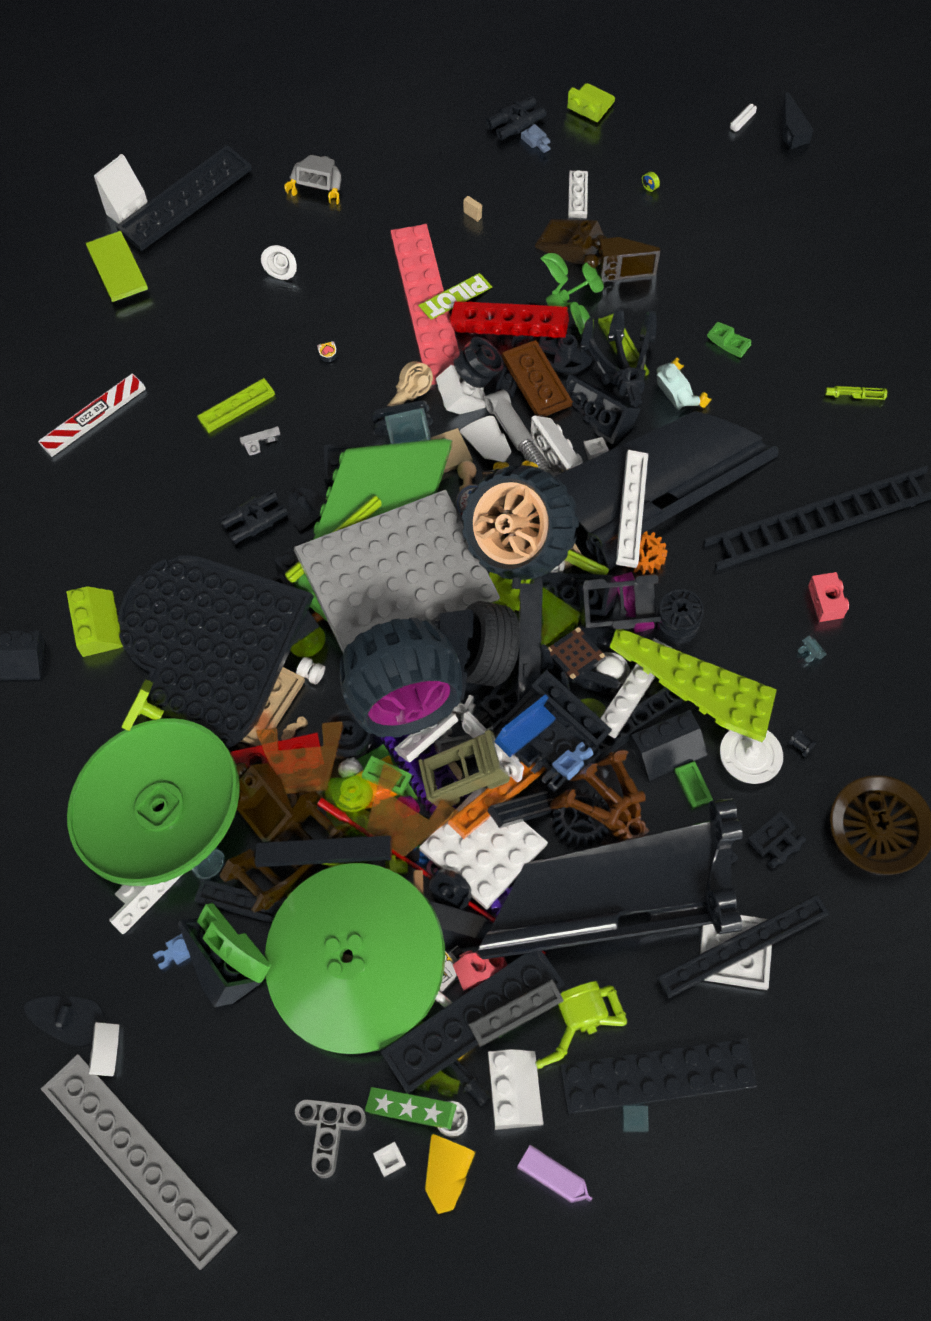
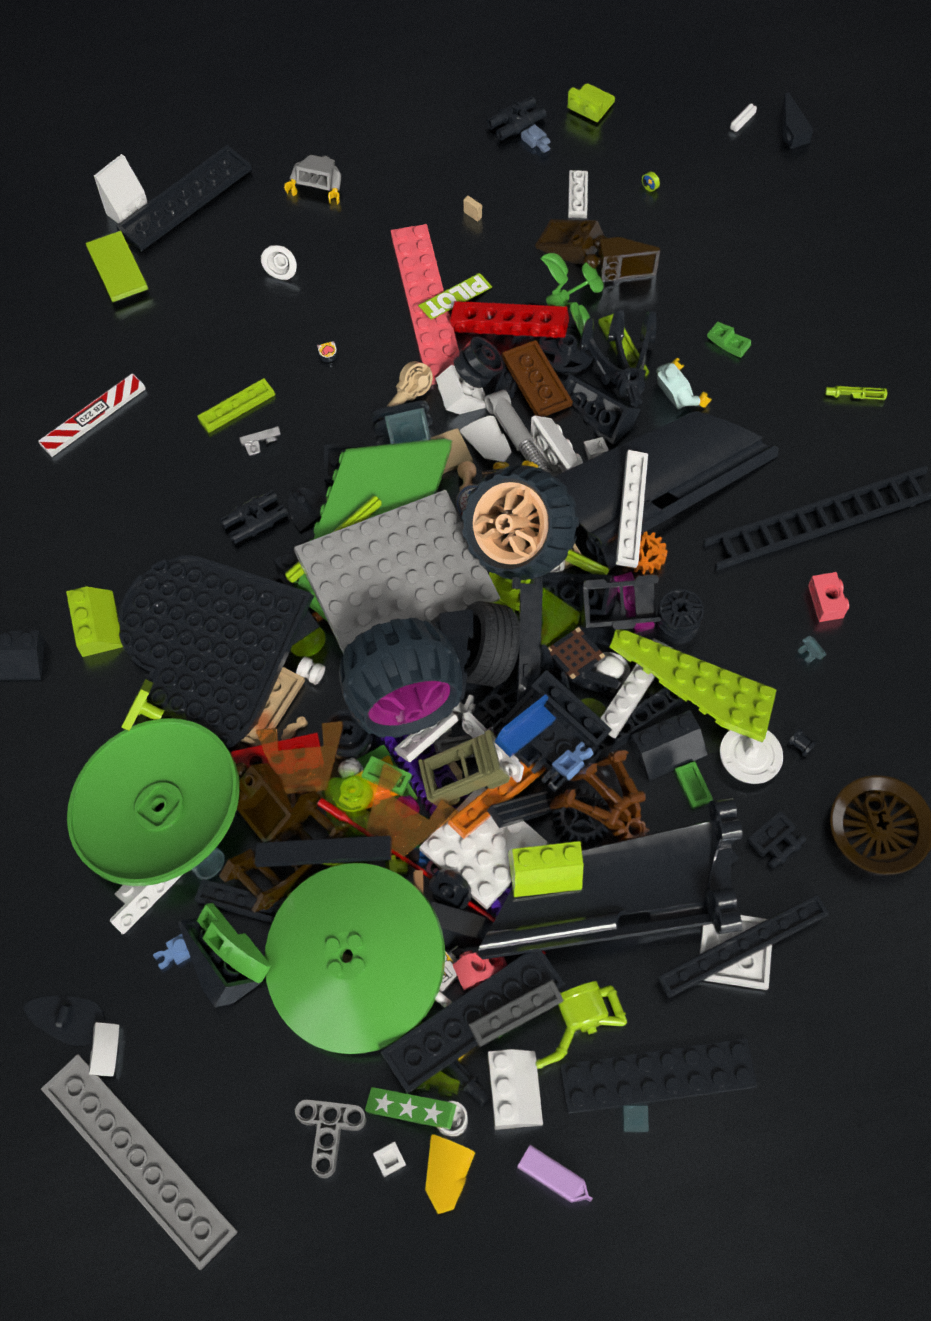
(546, 869): none -> lime slope

